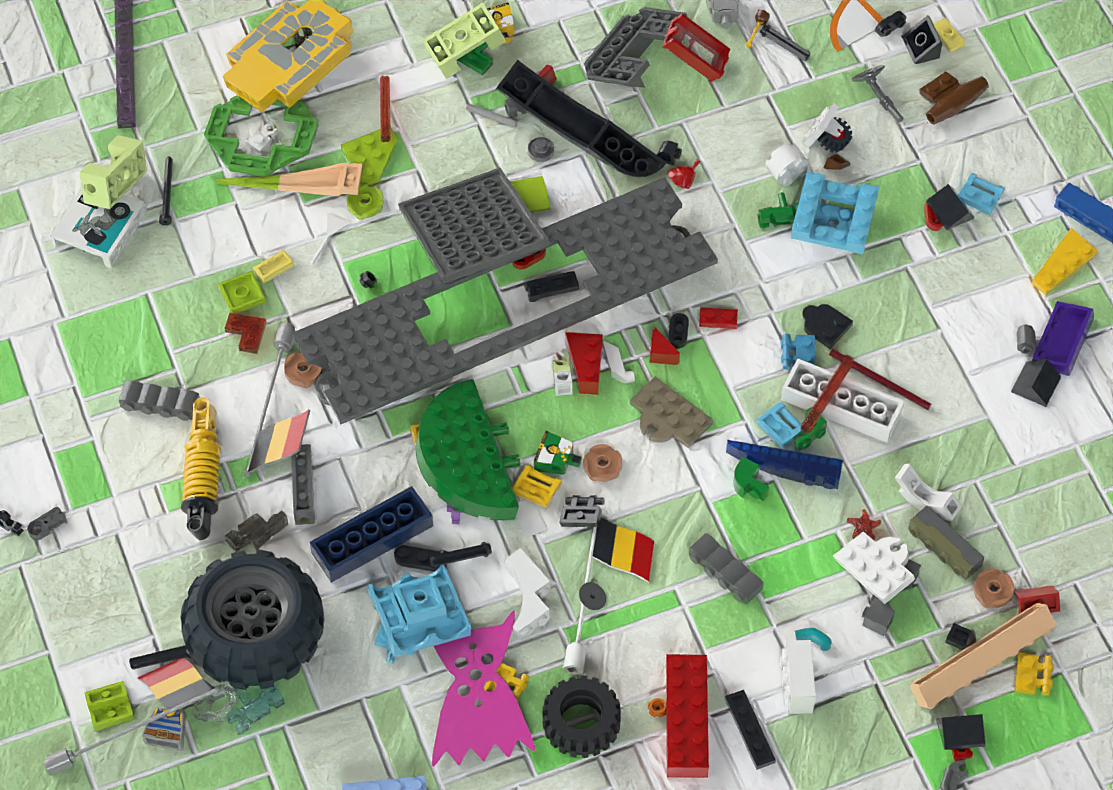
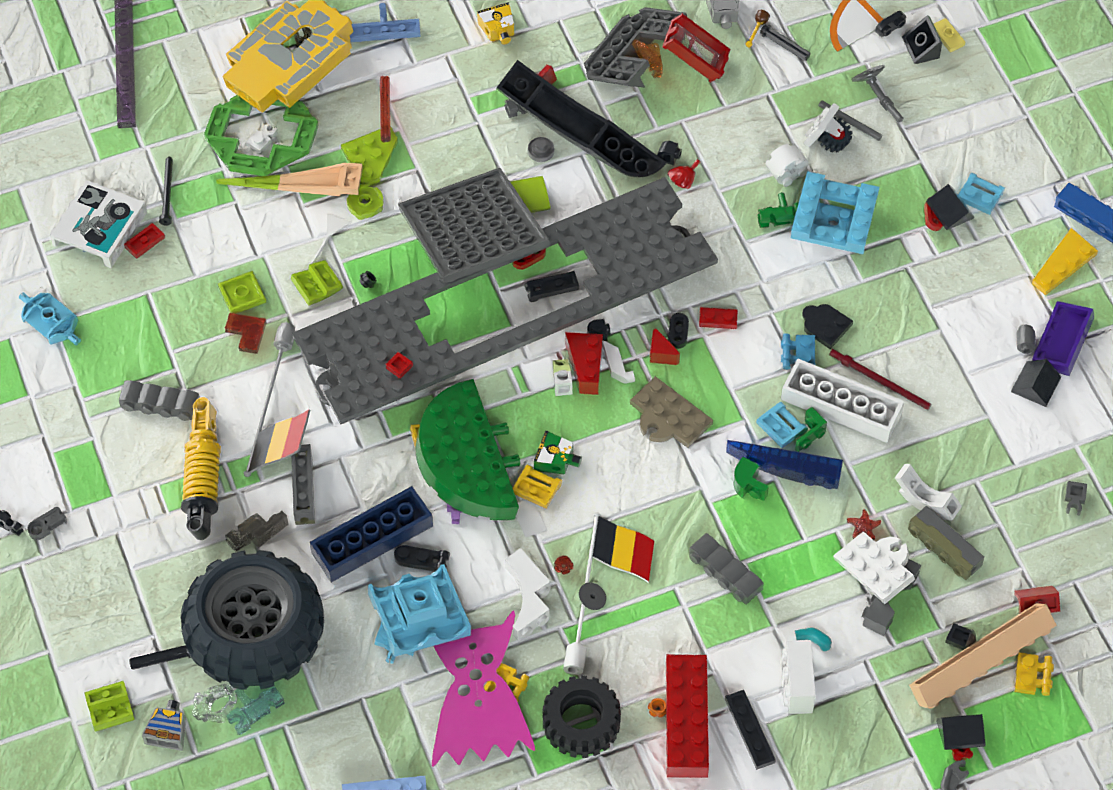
(55, 328): none -> medium azure plate
(106, 185): yellowish green plate -> none
(144, 240): none -> red plate
(173, 686): flag -> none
(273, 266): light yellow plate -> none
(297, 377): nougat plate -> none
(316, 282): none -> lime slope
(385, 29): none -> medium blue plate
(399, 365): none -> red plate
(461, 554): black axle -> none
(477, 26): yellowish green plate -> none
(477, 60): green plate -> none
(489, 114): light grey bar -> none
(563, 560): none -> clear red plate
(581, 516): plate -> none
(599, 327): none -> black plate
(602, 473): nougat plate -> none
(652, 54): none -> clear orange piece
(826, 395): clear red axle -> none
(836, 162): reddish brown slope -> none
(869, 131): none -> dark grey bar
(951, 96): reddish brown plate -> none
(989, 598): nougat plate -> none
(1075, 496): none -> dark grey plate

